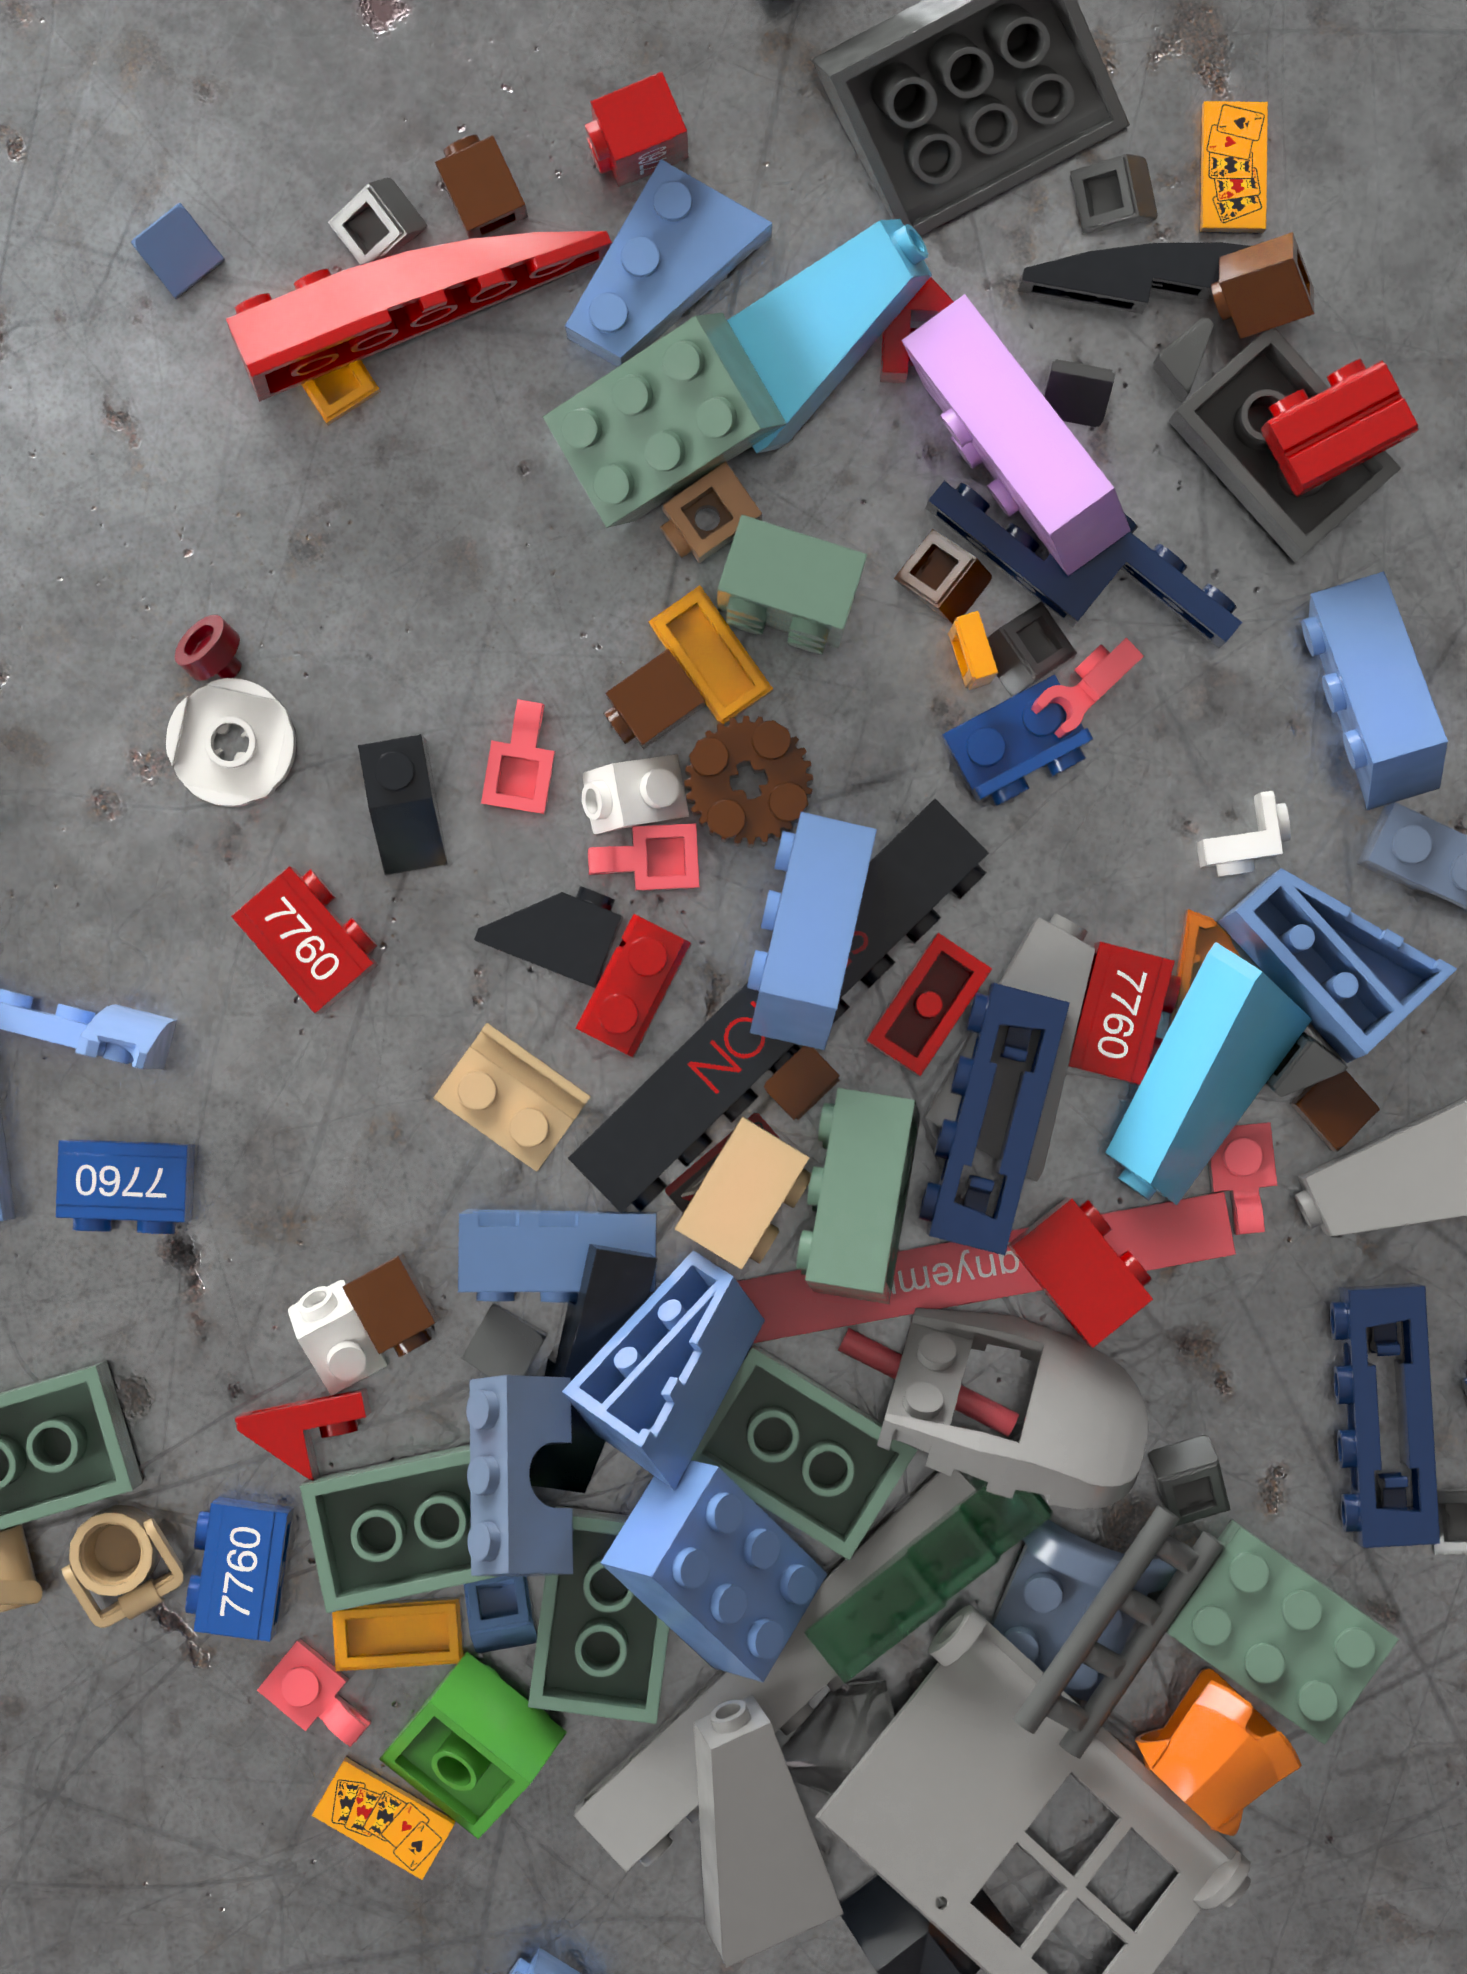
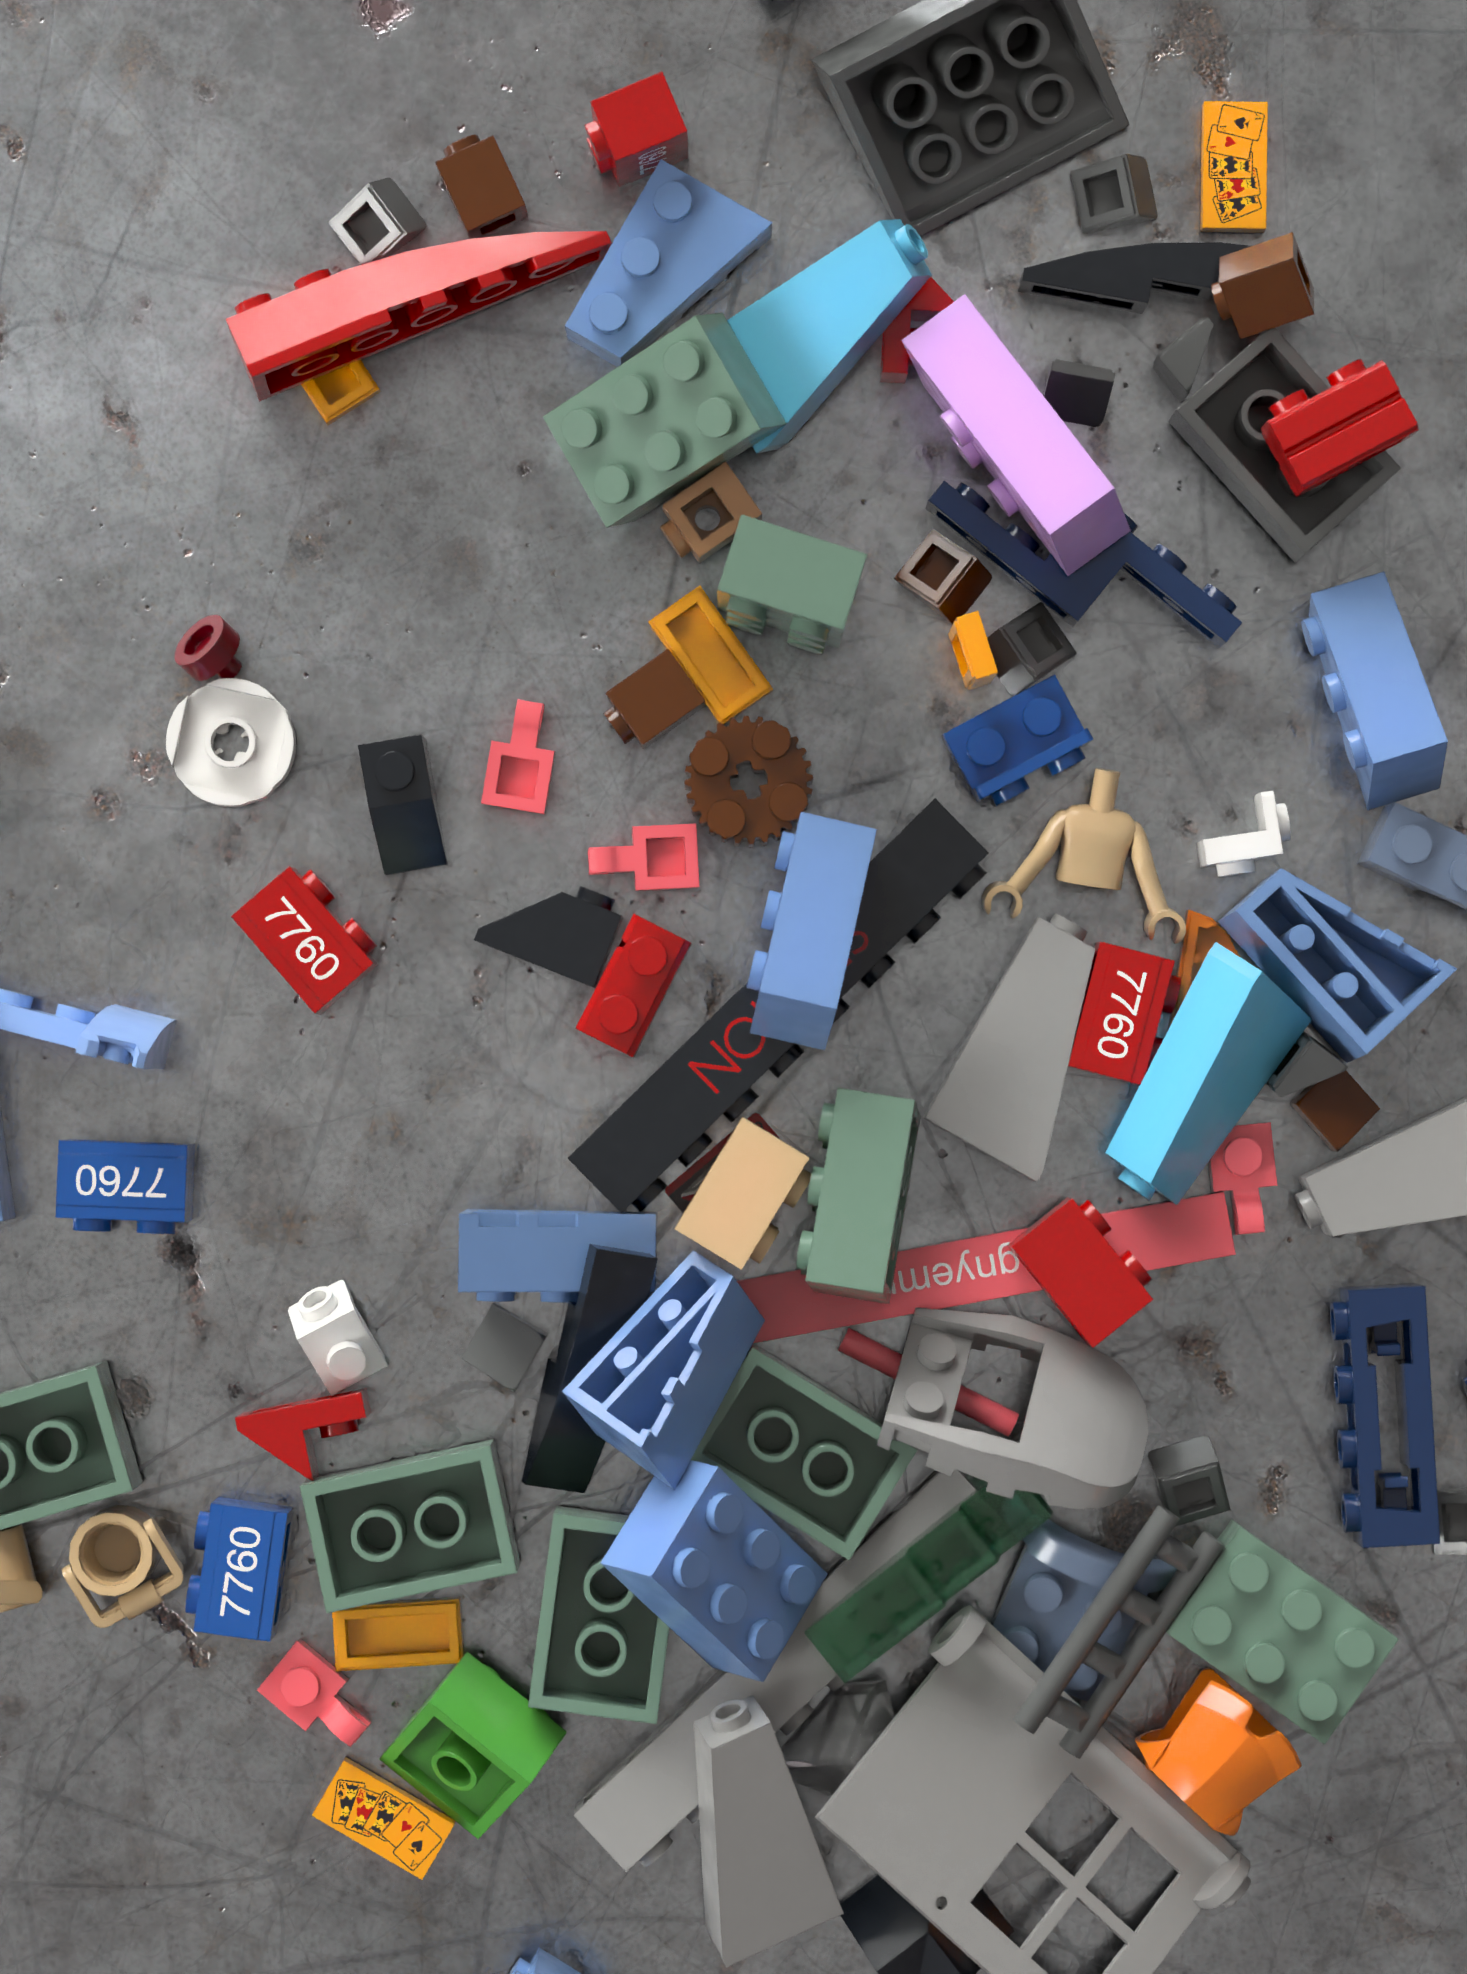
(177, 250): medium blue slope -> none
(392, 1306): reddish brown brick -> none
(500, 1613): medium blue slope -> none
(509, 1524): sand blue arch -> none
(512, 1097): tan plate -> none
(634, 794): white bracket -> none
(801, 1082): reddish brown slope -> none
(928, 1004): red brick -> none
(973, 1082): dark blue brick -> none
(1093, 854): none -> tan piece
(1098, 675): coral plate -> none

